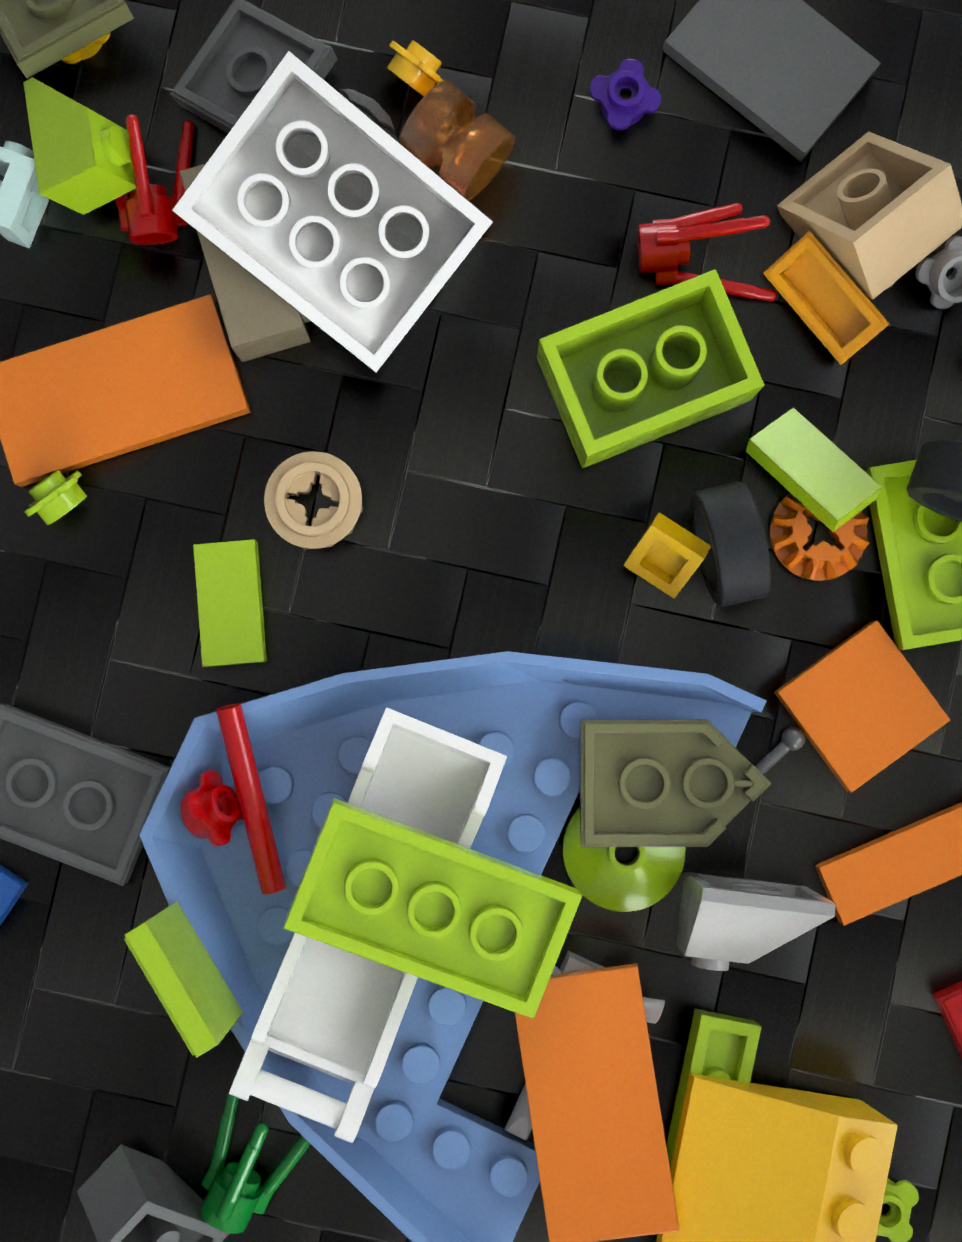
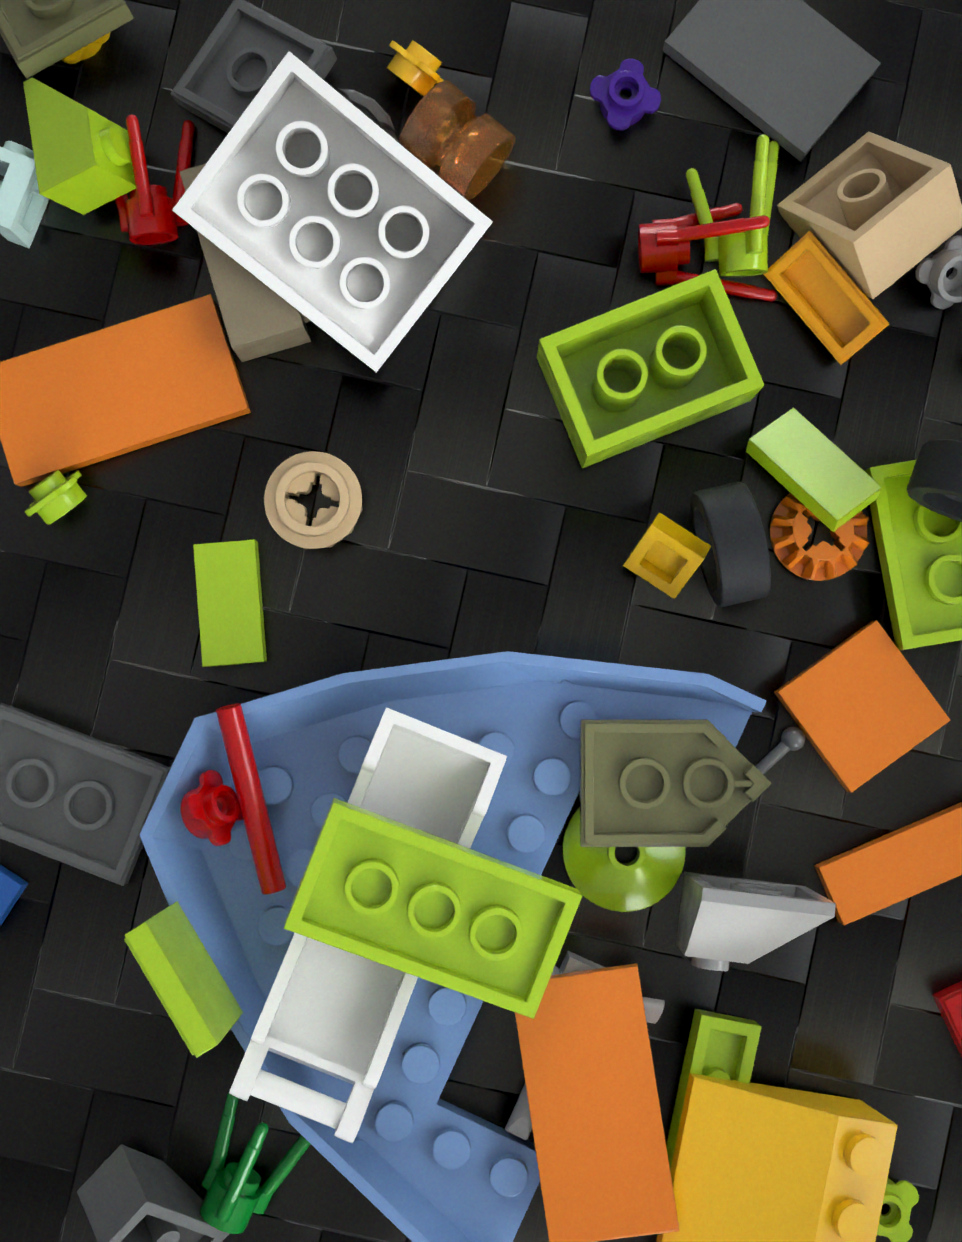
(747, 251): none -> lime plant

